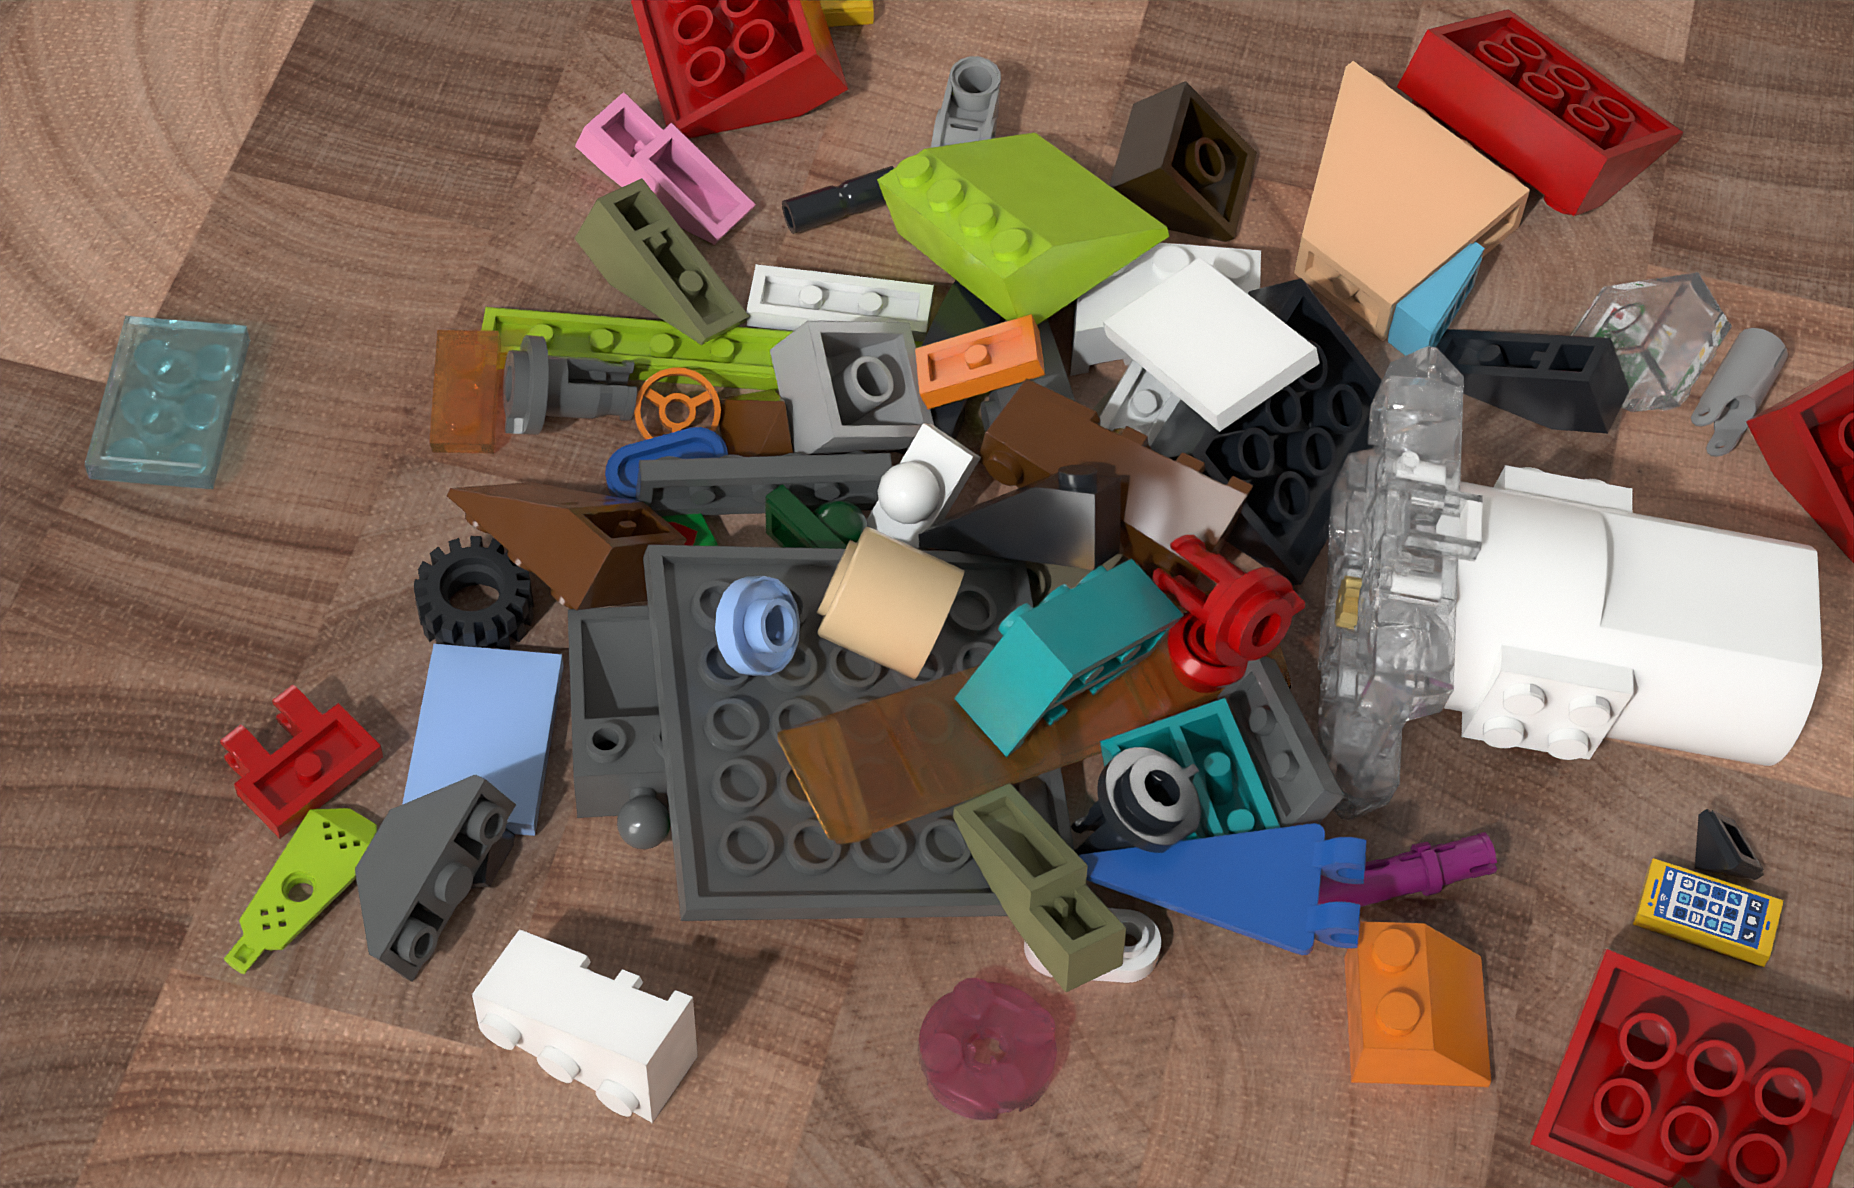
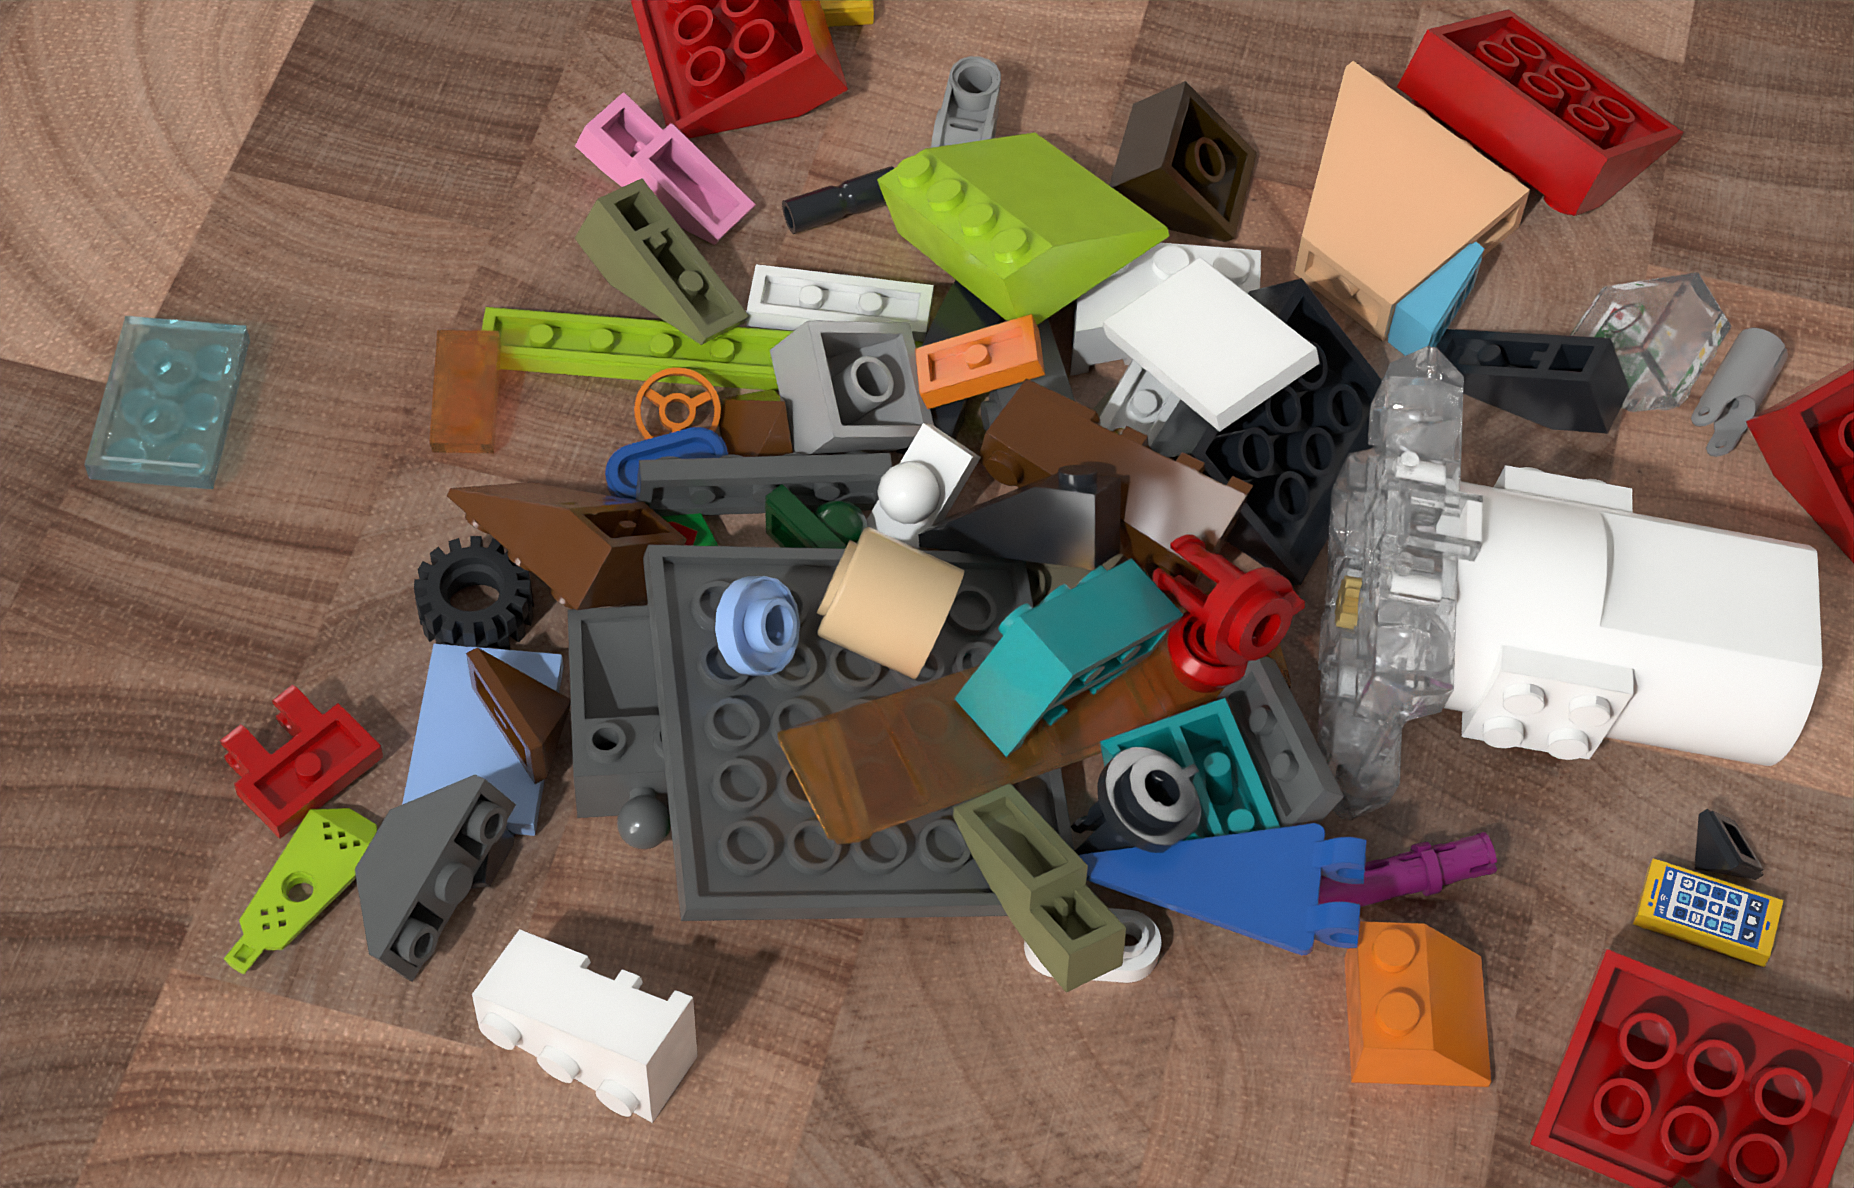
(522, 708): none -> reddish brown slope
(562, 386): dark grey piece -> none
(995, 1012): clear pink plate -> none

